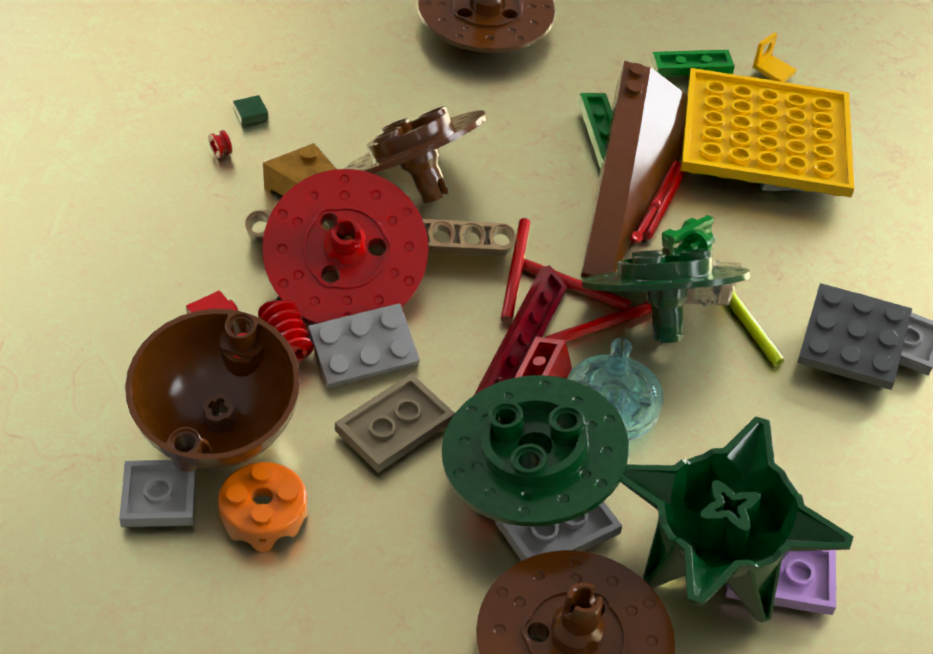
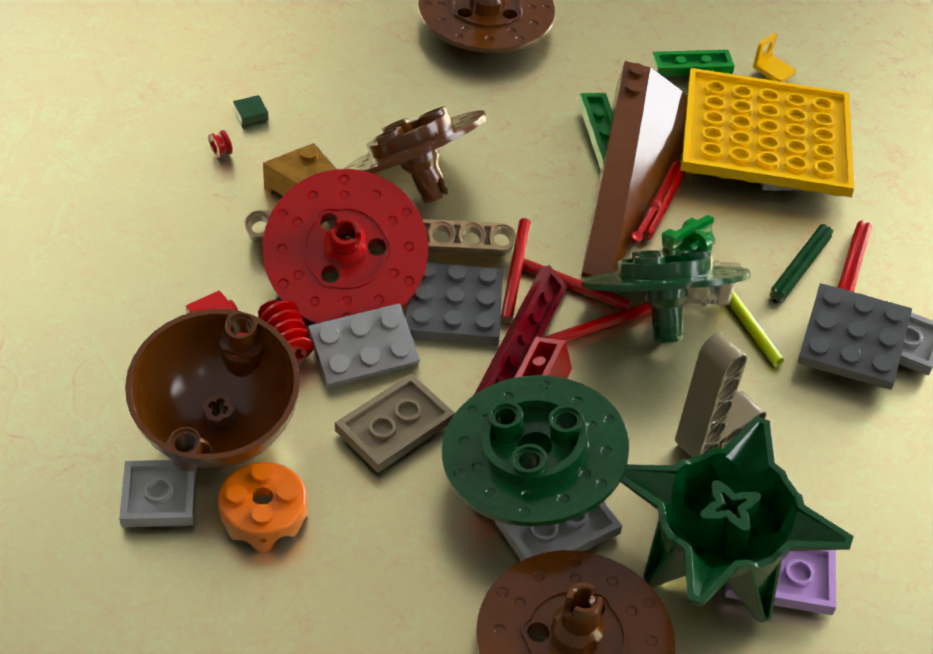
(457, 304): none -> dark grey plate
(628, 380): clear light blue piece -> none
(713, 406): none -> dark tan beam
(801, 263): none -> dark green axle
(855, 256): none -> red axle

